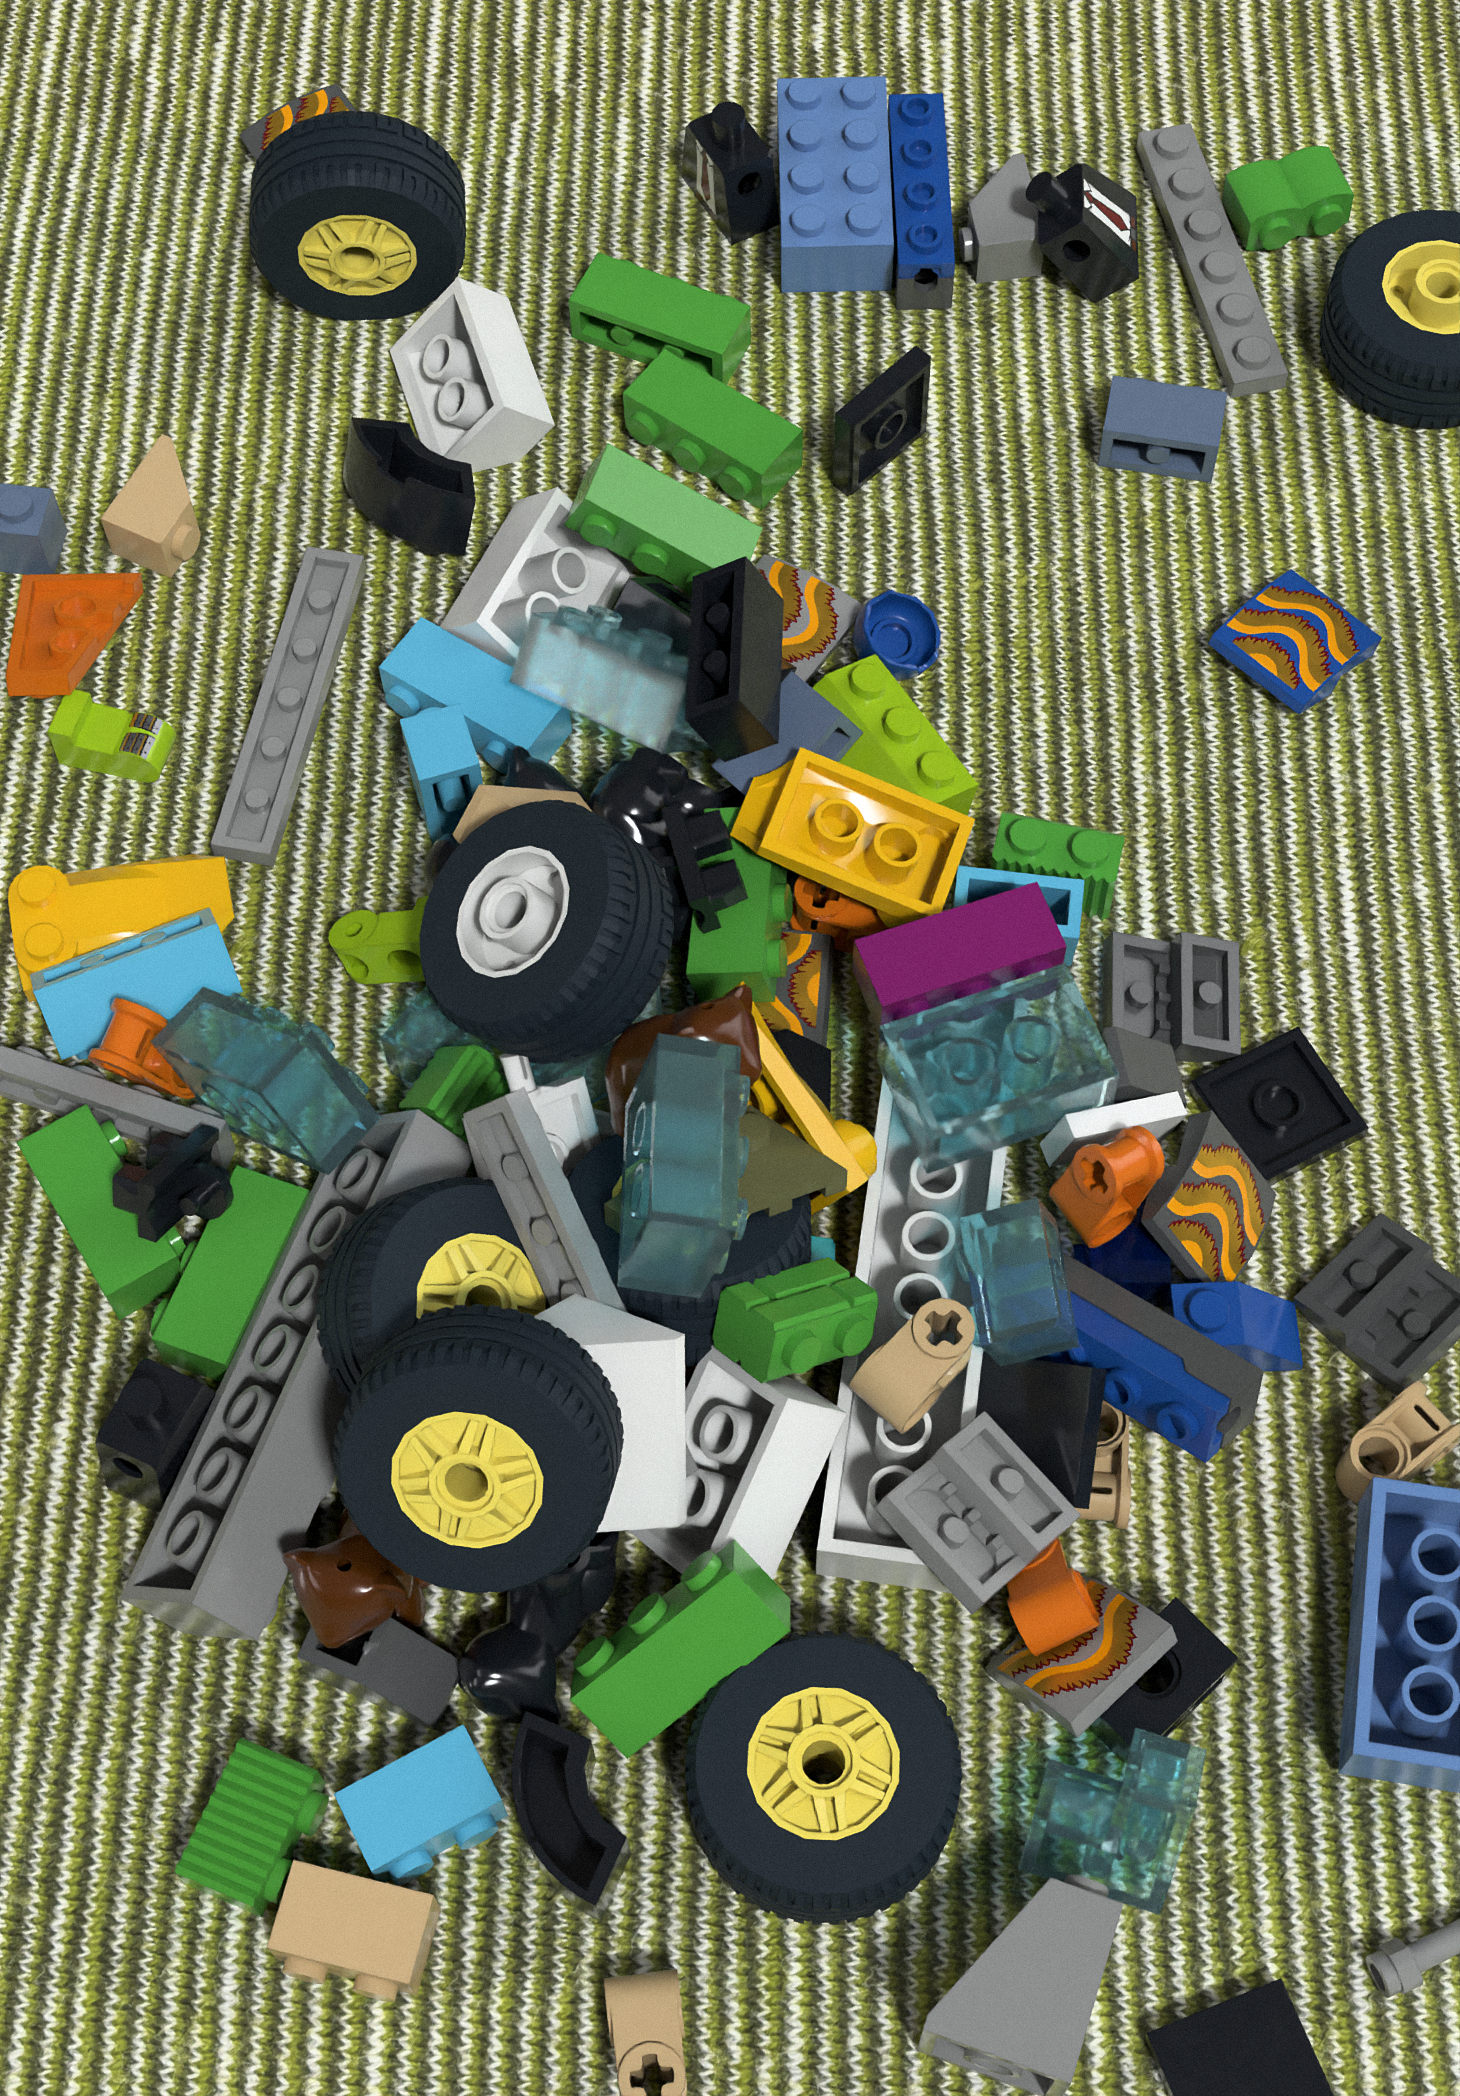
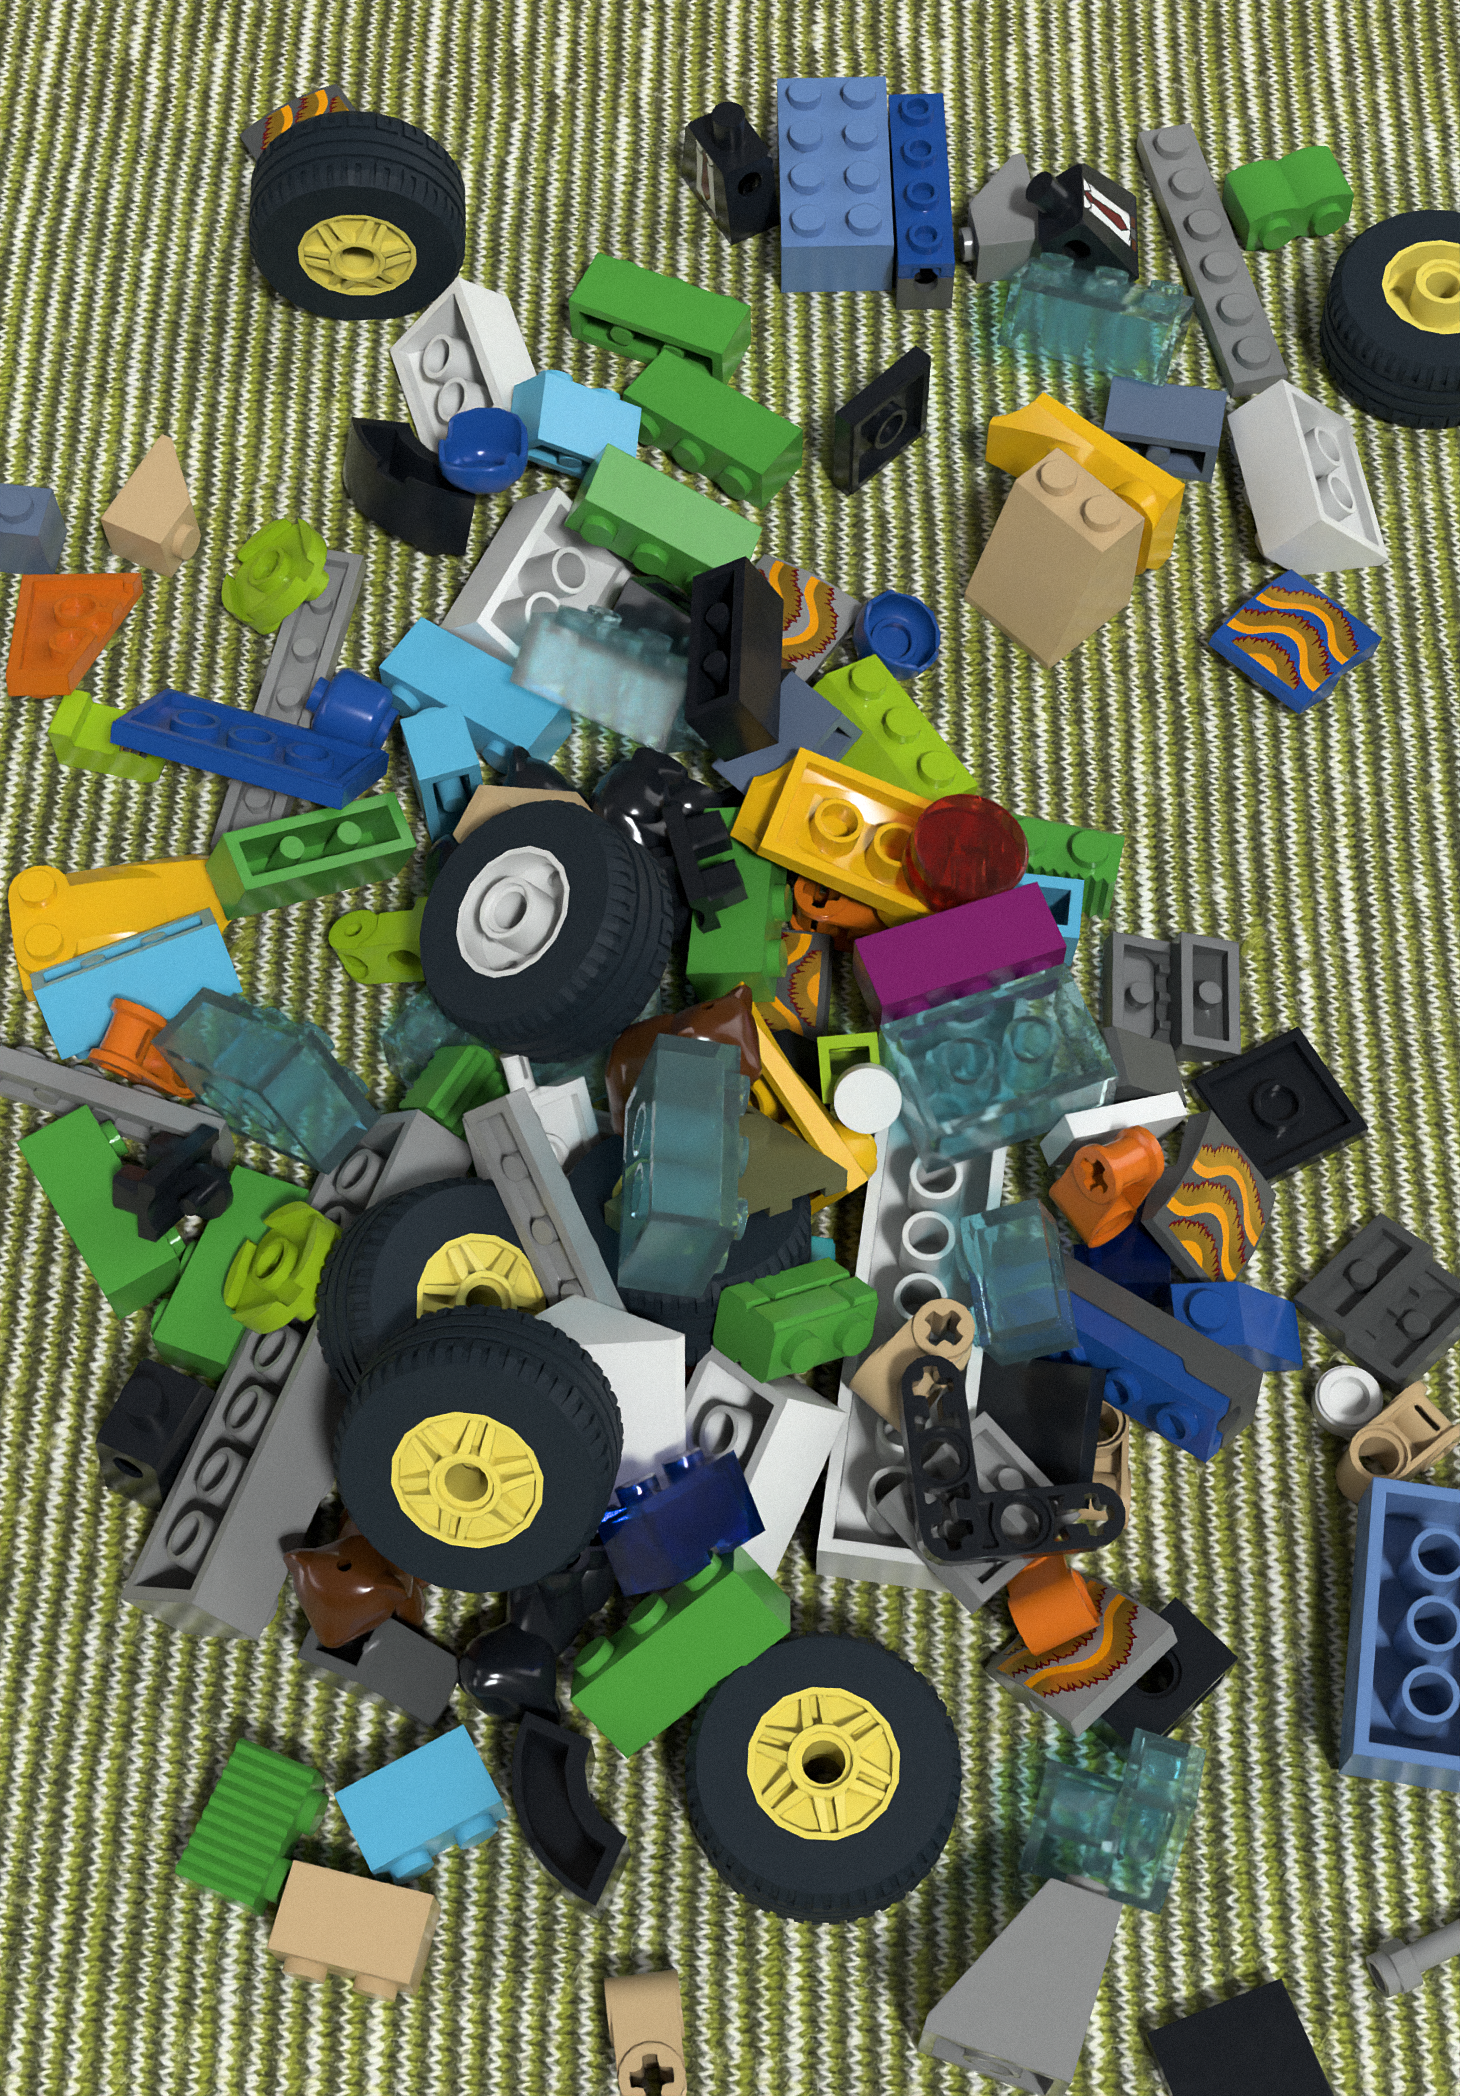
(251, 748): none -> blue tile
(277, 574): none -> lime plate
(284, 1271): none -> lime plate
(310, 855): none -> bright green brick
(353, 708): none -> blue head
(484, 450): none -> blue hair
(573, 422): none -> medium azure brick
(668, 1523): none -> clear blue brick
(842, 1052): none -> lime leg
(867, 1098): none -> white tile
(963, 852): none -> clear red head
(984, 1510): none -> black beam
(1033, 432): none -> yellow slope
(1057, 559): none -> tan slope
(1097, 318): none -> clear light blue brick
(1304, 483): none -> white slope
(1346, 1400): none -> white tile

